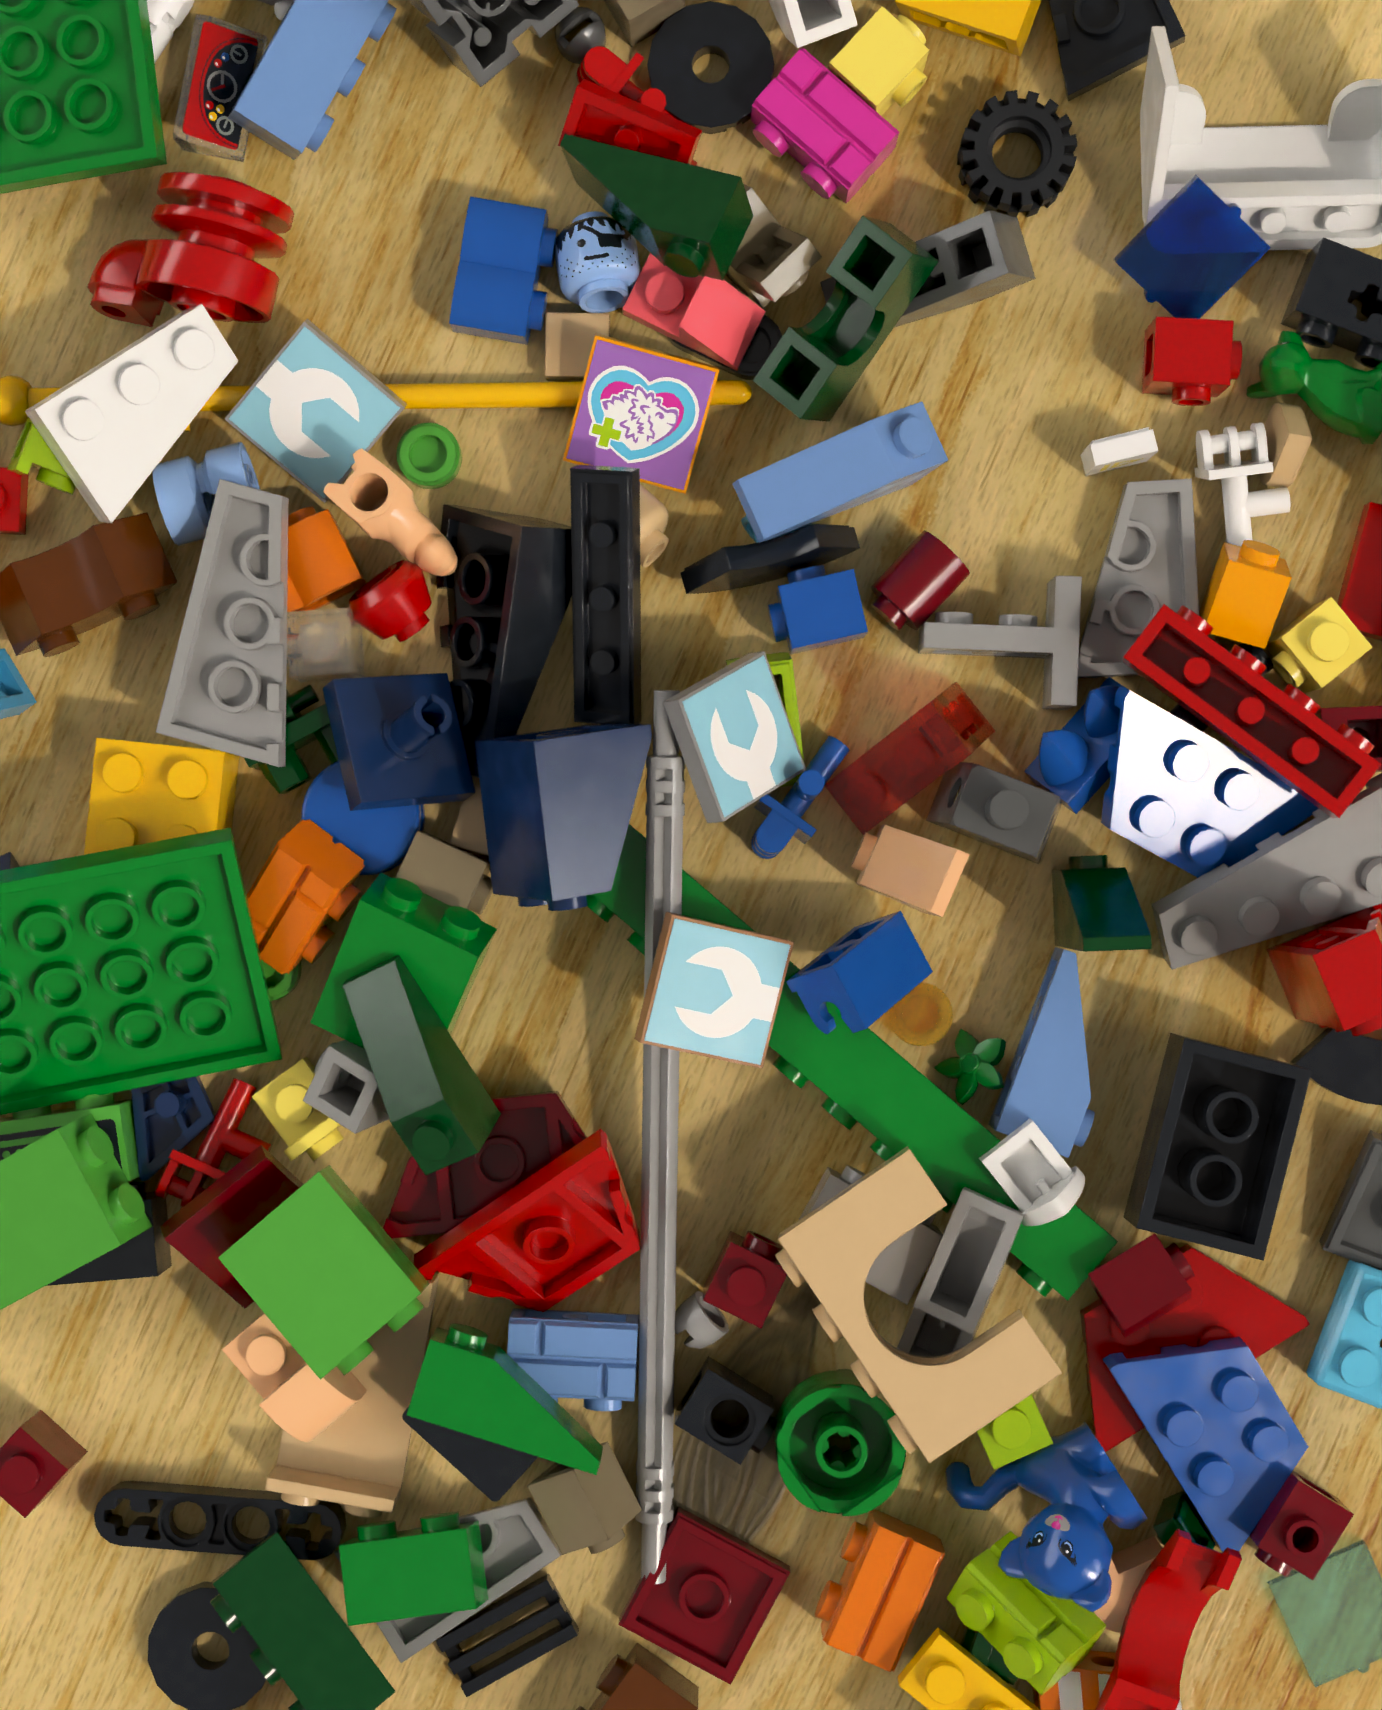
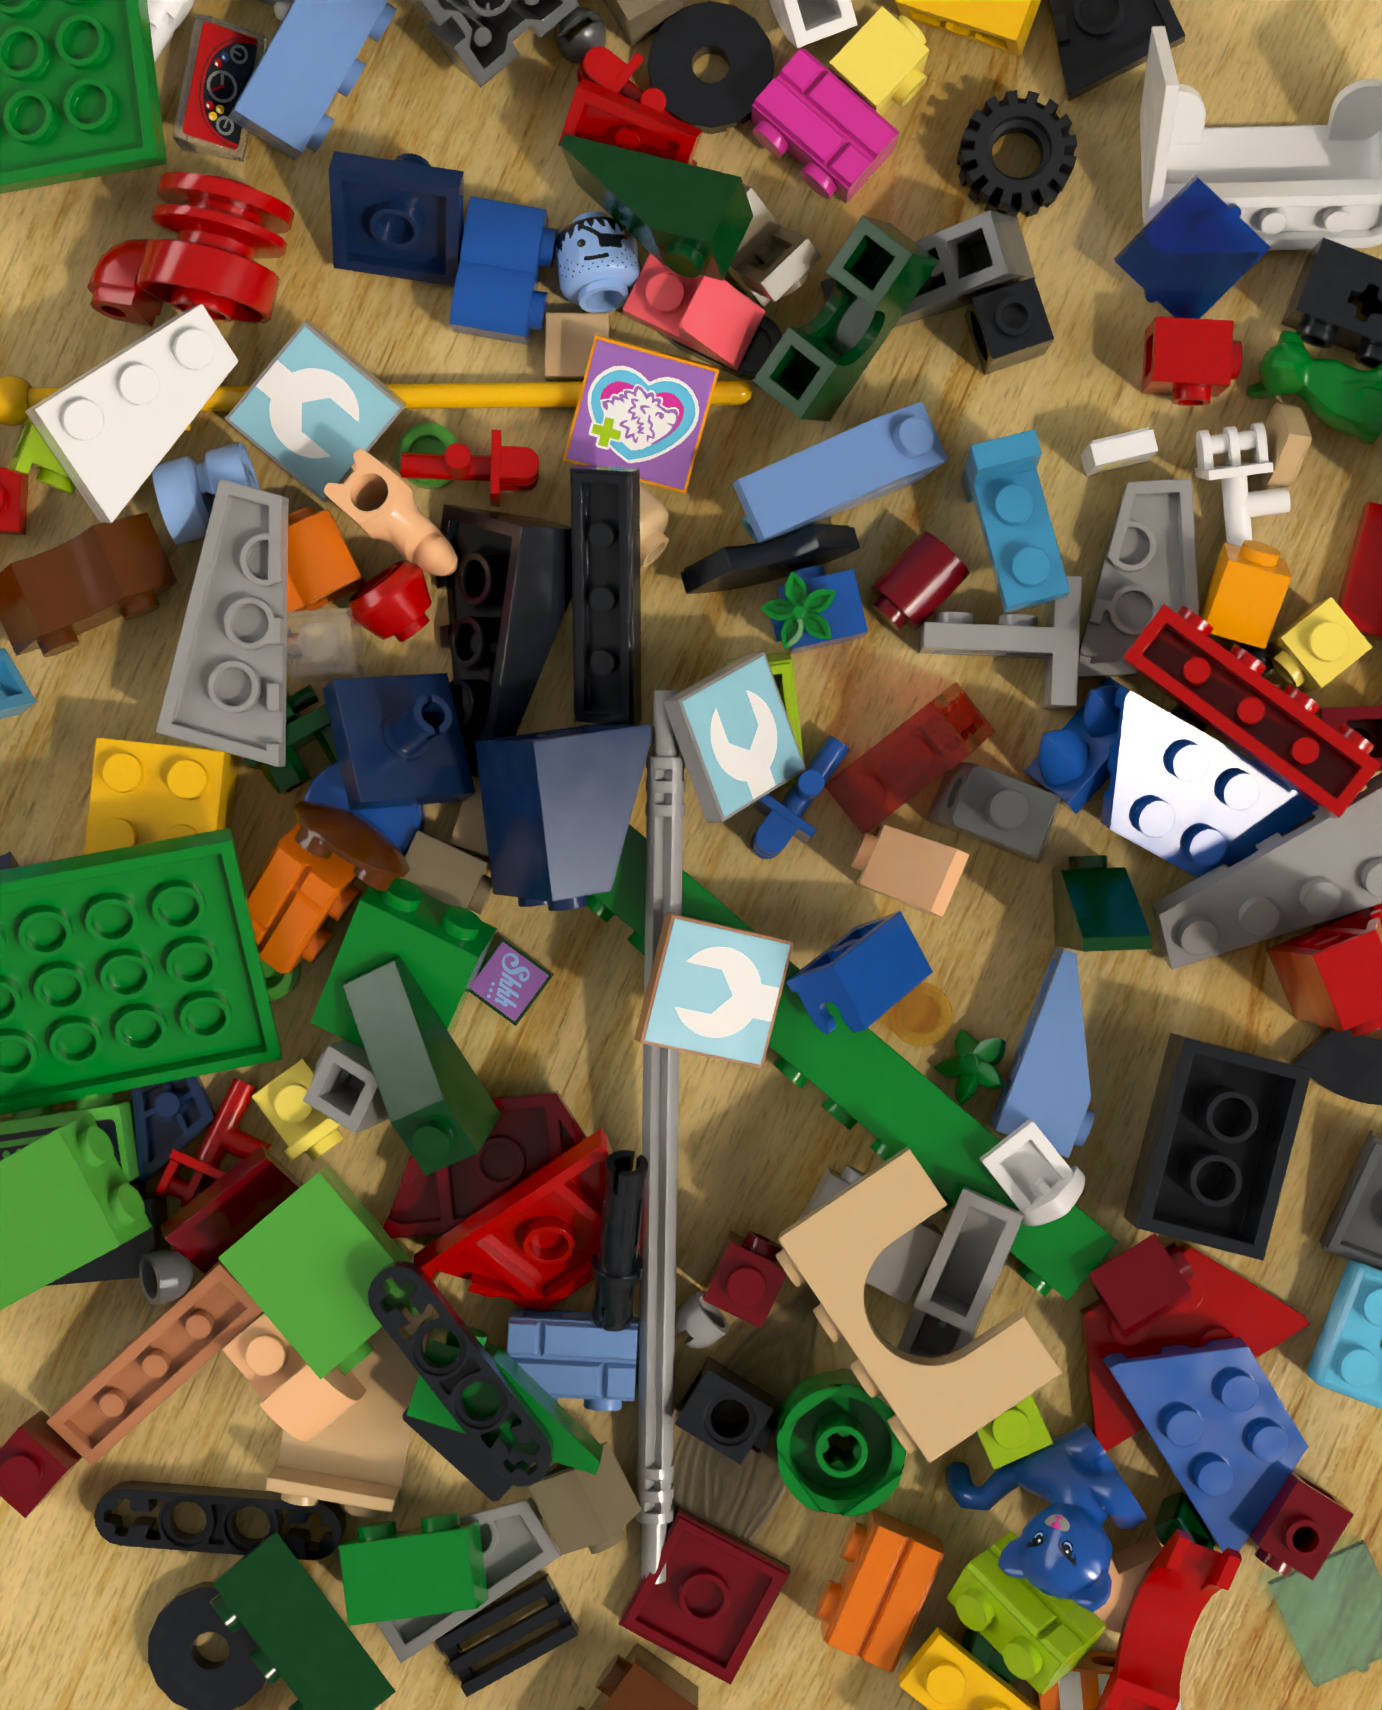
(154, 1364): none -> nougat plate
(165, 1276): none -> dark grey hinge
(353, 838): none -> reddish brown dish
(396, 217): none -> dark blue tile
(470, 1366): none -> black beam
(506, 469): none -> red arm
(510, 981): none -> medium lavender tile
(617, 1260): none -> black pin
(801, 611): none -> green plant
(1009, 326): none -> black brick
(1015, 520): none -> dark azure bracket

